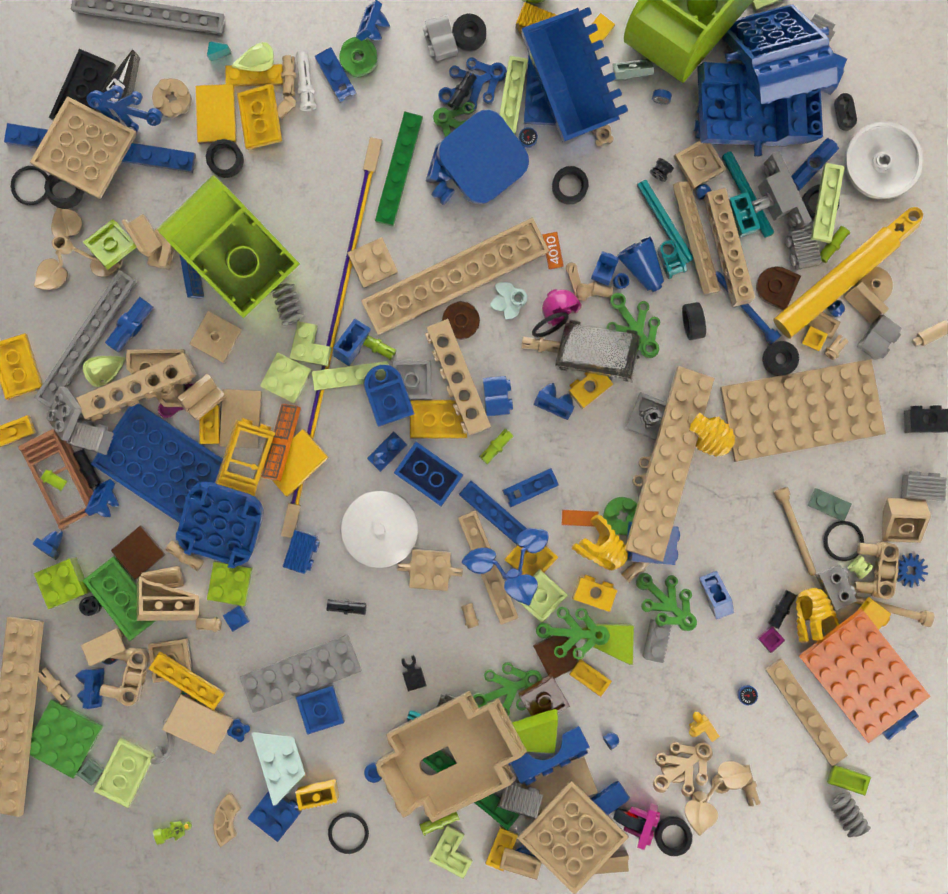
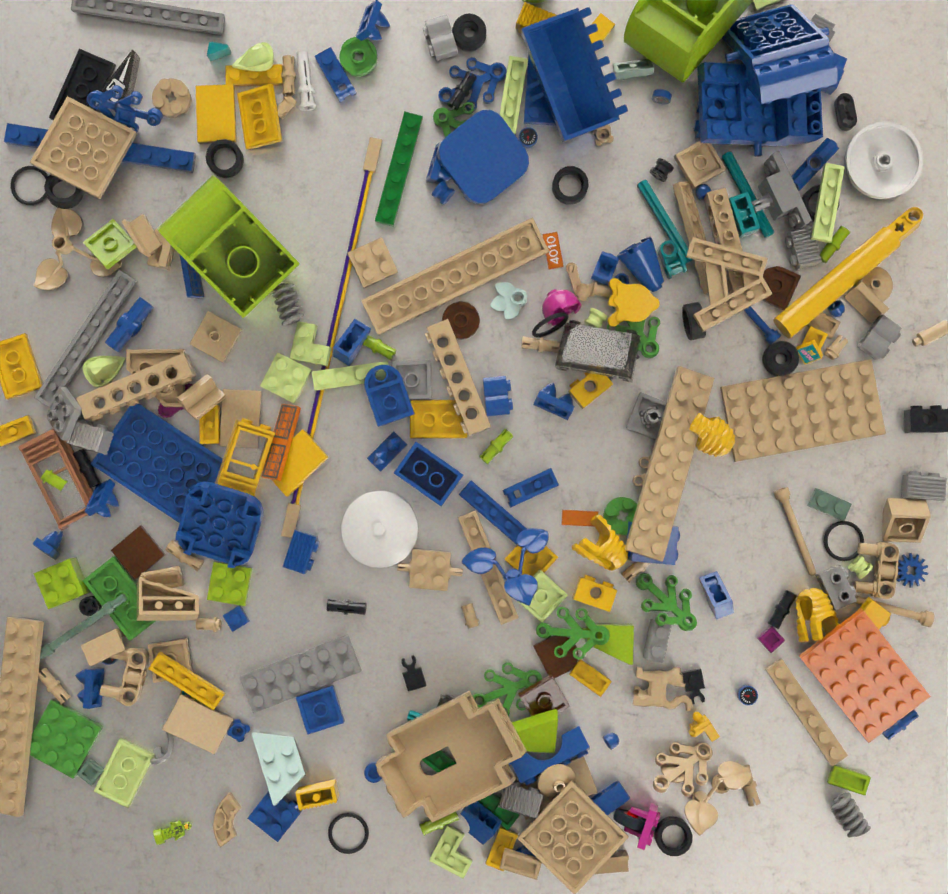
(108, 608): none -> sand green bar
(125, 114): none -> blue tile
(481, 822): none -> blue arch
(555, 779): none -> tan dish
(595, 318): none -> yellowish green wheel
(631, 302): none -> yellow tile
(656, 691): none -> tan animal
(694, 682): none -> black plate
(716, 260): none -> tan plate
(809, 352): none -> tile

